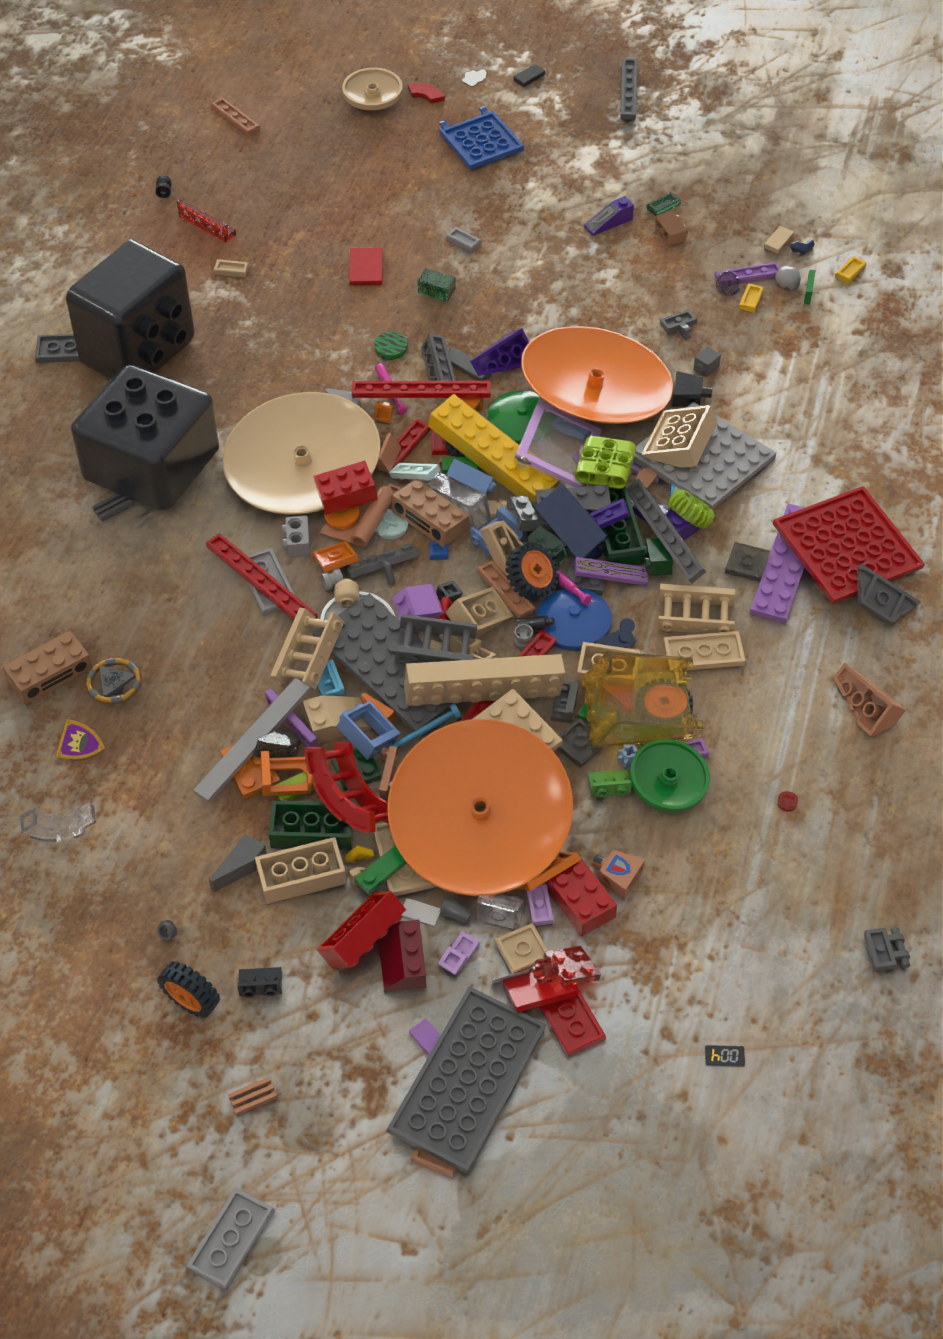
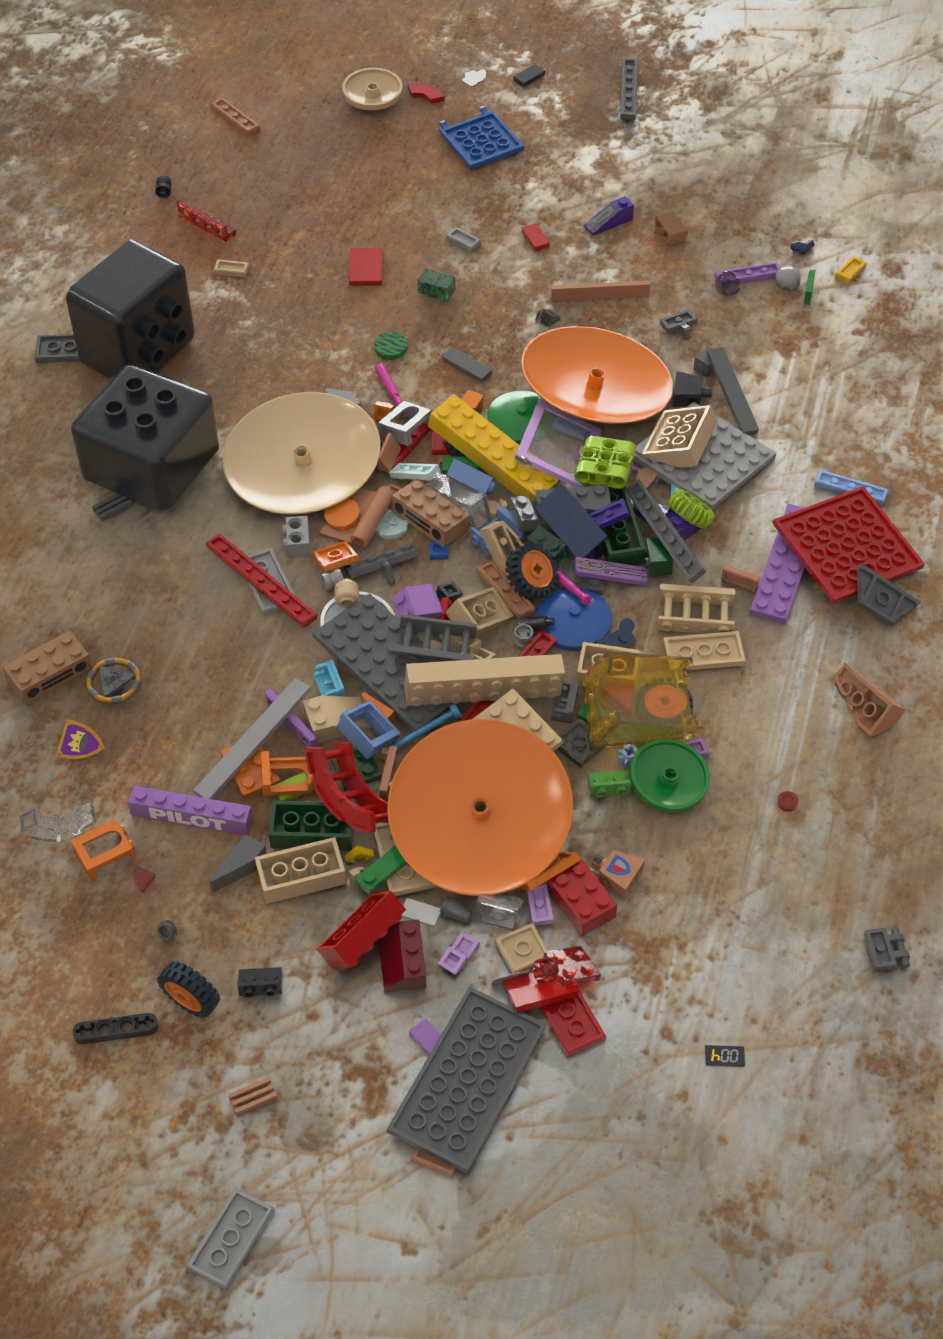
(90, 866): none -> orange panel
(115, 1032): none -> black beam
(143, 878): none -> clear red tile
(190, 810): none -> medium lavender brick
(279, 744): clear smoke slope -> none
(294, 643): tan fence -> none
(345, 487): red brick -> none
(403, 433): none -> light grey panel
(421, 389): red plate -> none
(437, 359): dark grey fence -> none
(502, 355): dark purple wedge -> none
(535, 237): none -> red tile
(547, 317): none -> clear smoke slope
(600, 290): none -> nougat tile
(663, 204): clear green tile -> none
(732, 391): none -> dark grey tile
(740, 578): none -> nougat tile
(747, 561): clear smoke plate -> none
(751, 298): yellow tile -> none
(778, 239): tan tile -> none
(844, 484): none -> light blue tile

